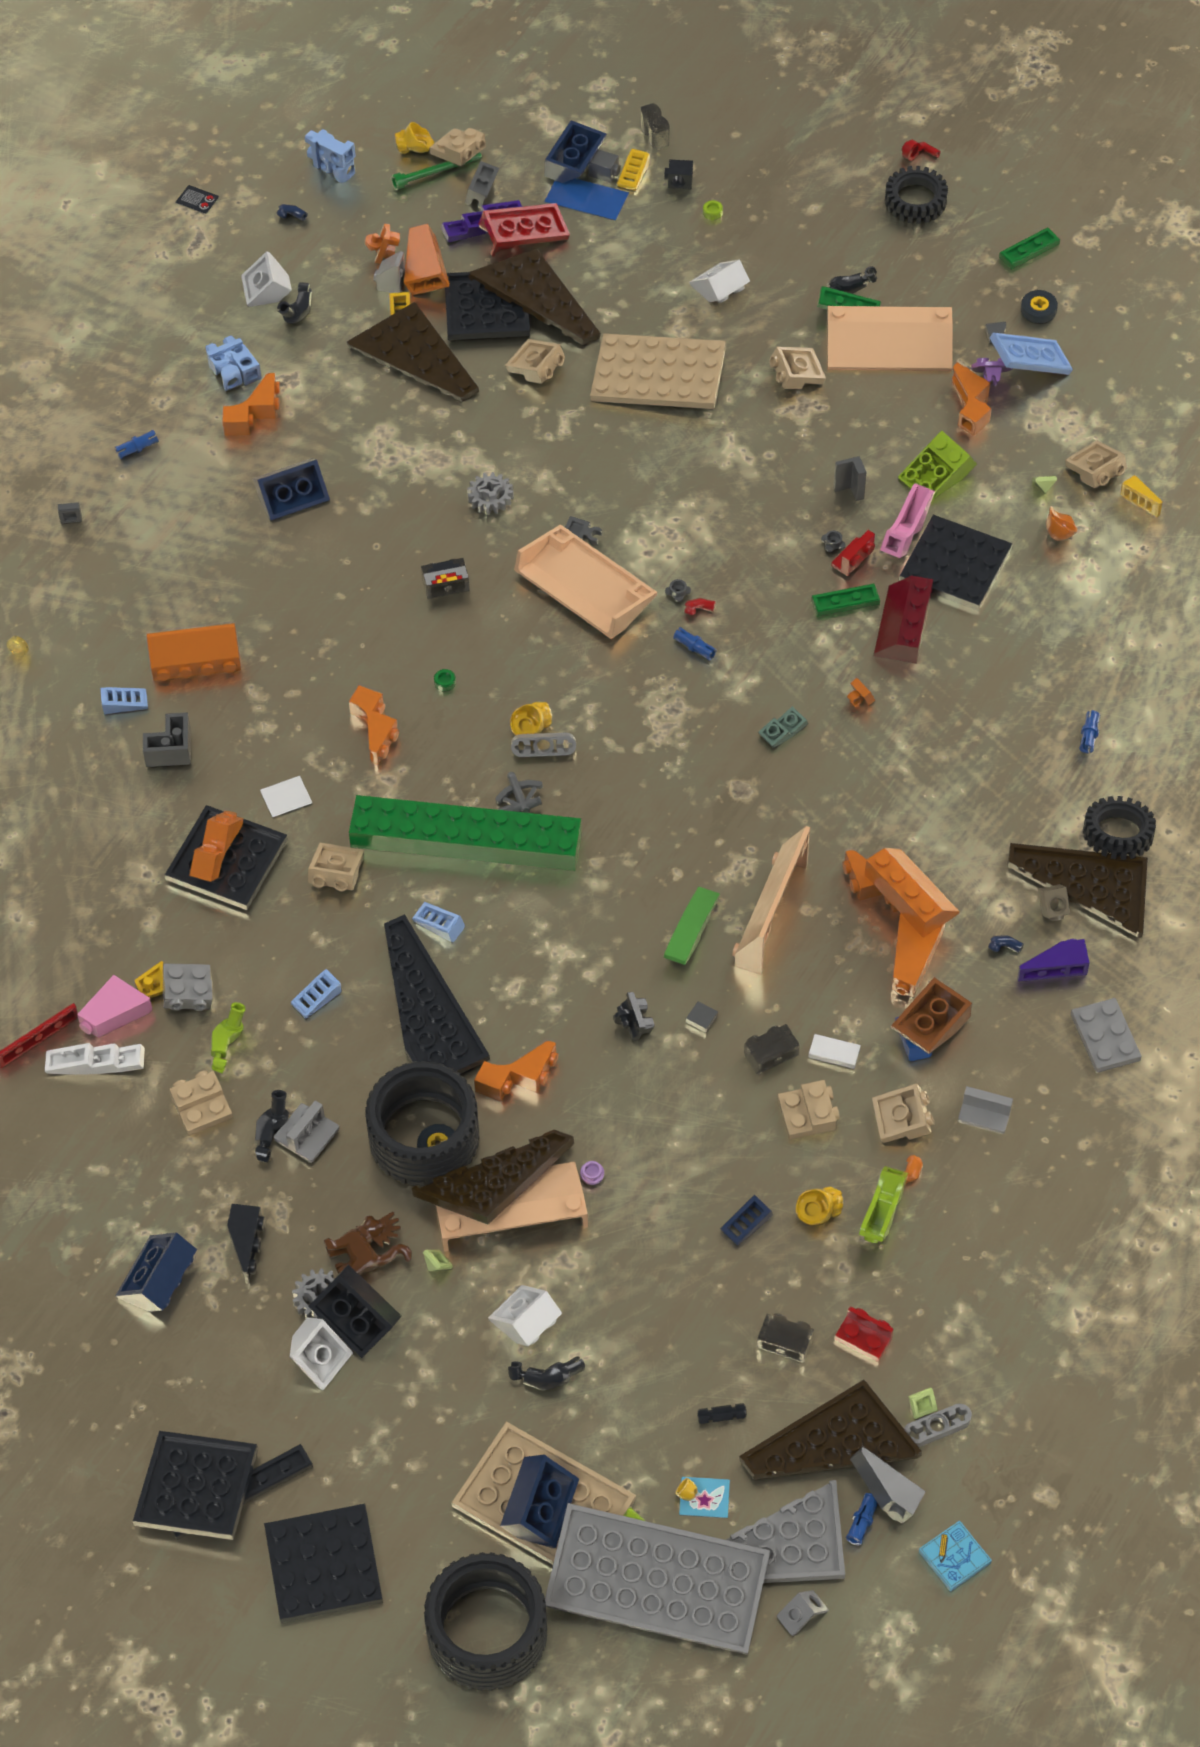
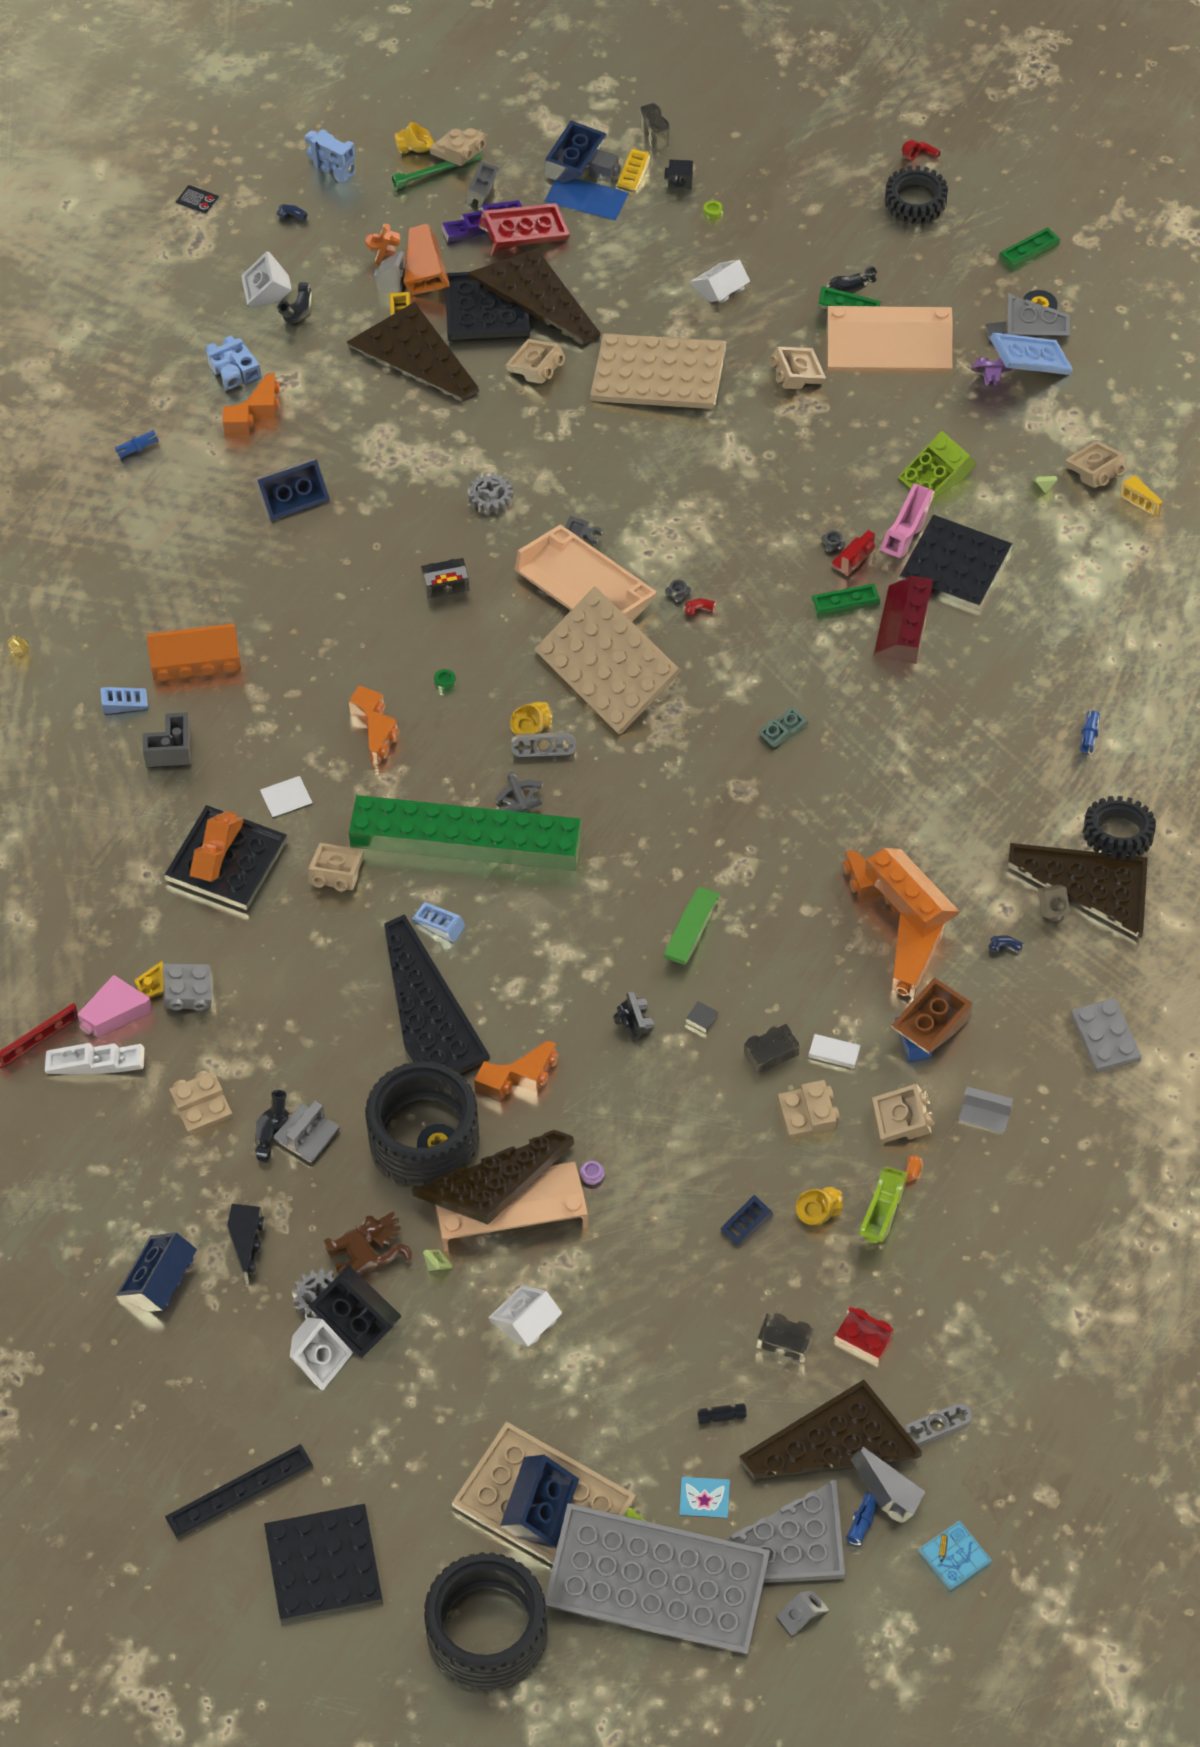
(69, 512): dark grey tile -> none
(195, 1485): black plate -> none
(225, 1034): lime arm -> none
(318, 983): light blue slope -> none
(550, 1378): black arm -> none
(607, 660): none -> tan plate
(687, 1490): yellow hinge -> none
(694, 643): blue pin -> none
(751, 948): light nougat slope -> none
(850, 474): dark grey panel -> none
(860, 694): orange tile -> none
(923, 1403): yellowish green slope -> none
(973, 392): orange arch -> none
(1032, 319): none -> light grey wing
(1060, 525): orange cap -> none
(1062, 960): dark purple slope -> none

